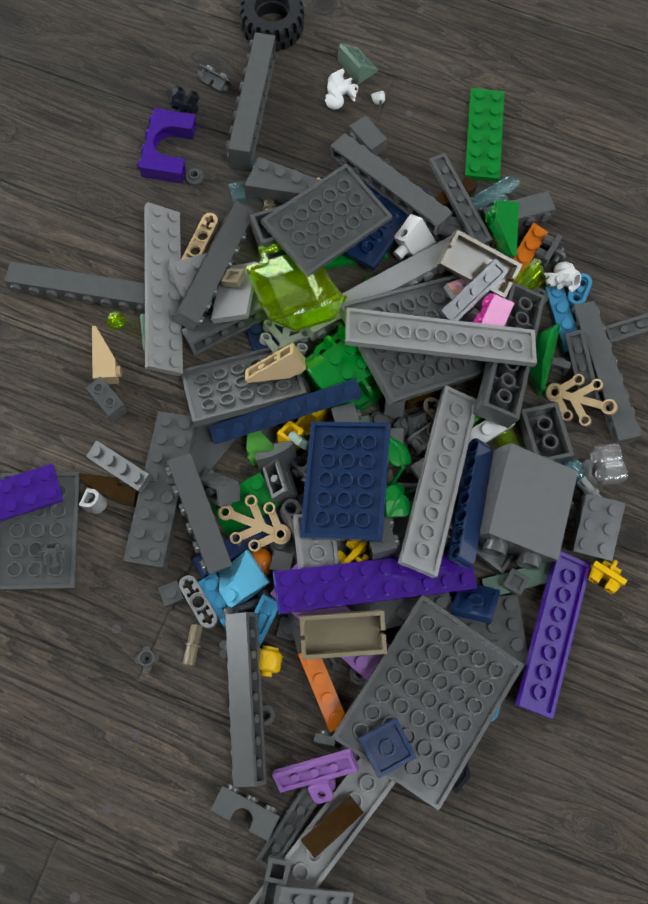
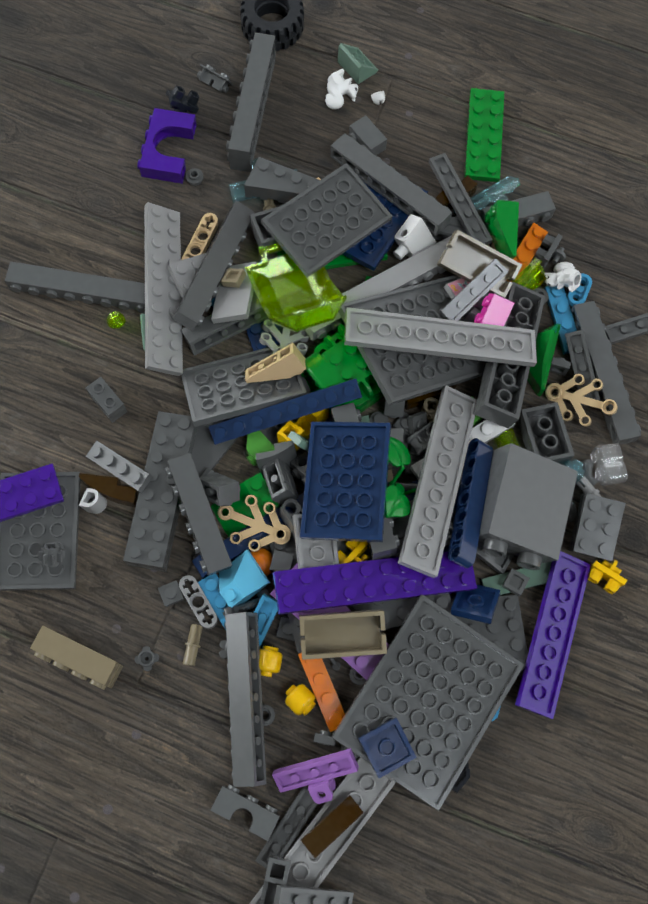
(72, 655): none -> dark tan piece
(103, 361): tan slope -> none
(300, 699): none -> yellow head

